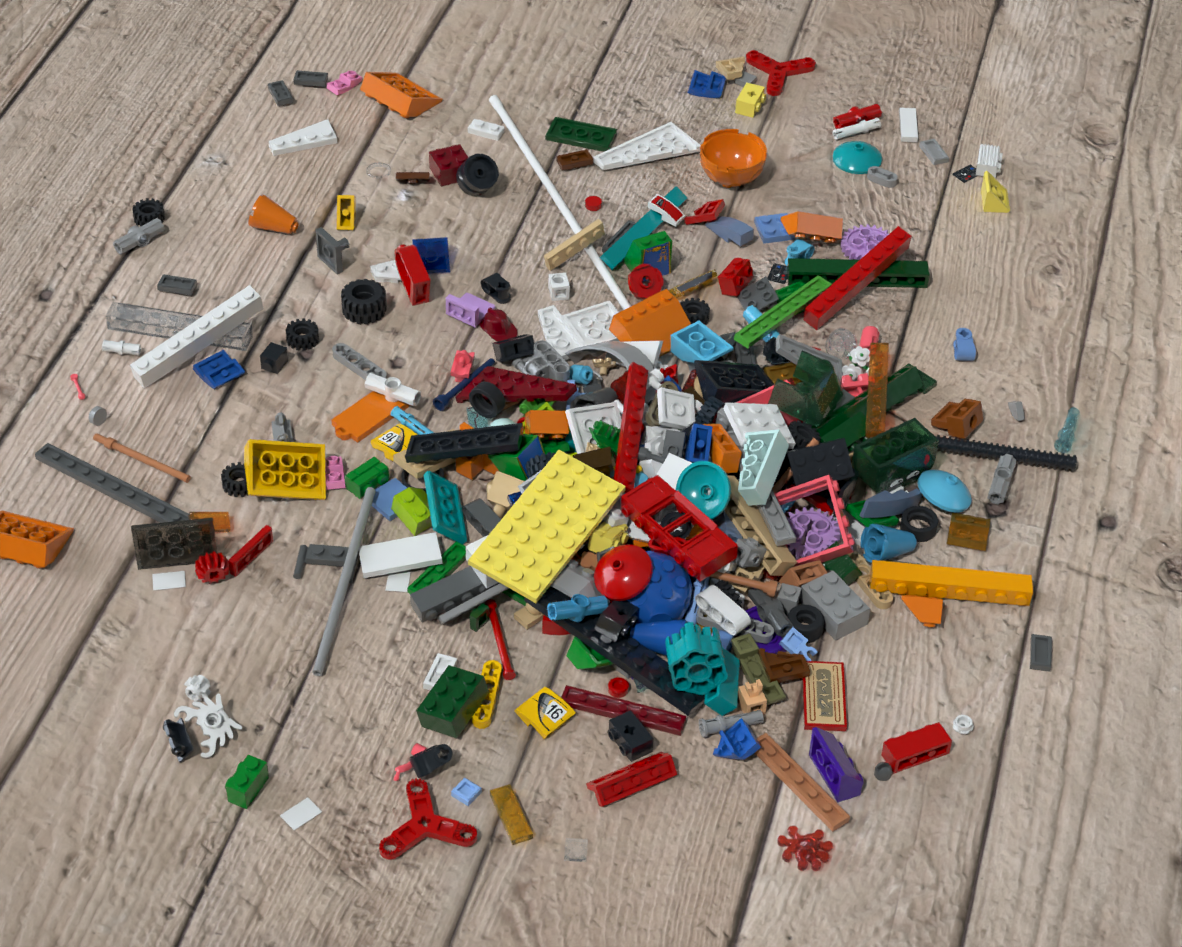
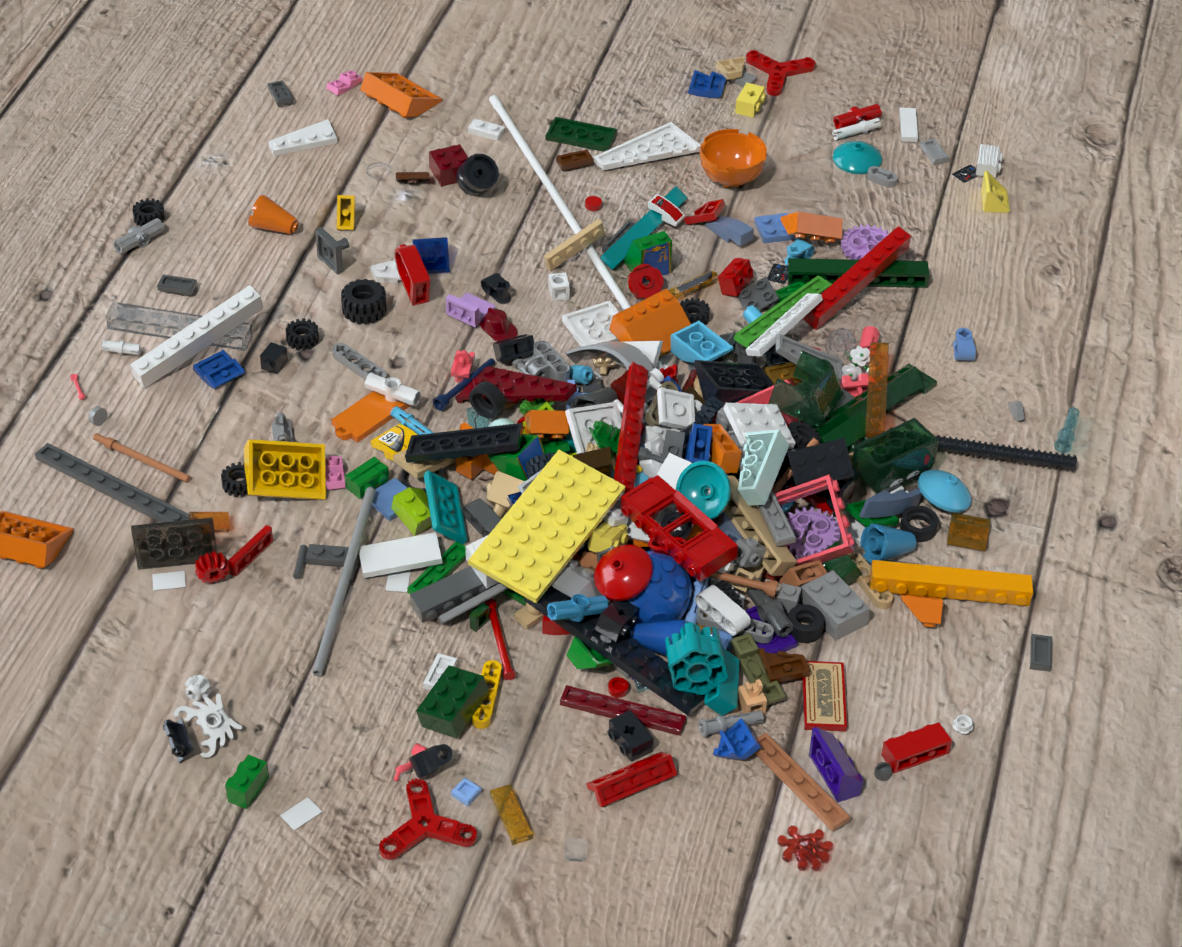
(310, 78): dark grey plate -> none
(545, 712): yellow slope -> none
(557, 331): white wing -> none
(784, 324): none -> white tile
(795, 643): light blue plate -> none
(959, 417): dark orange brick -> none
(1001, 479): light grey piece -> none

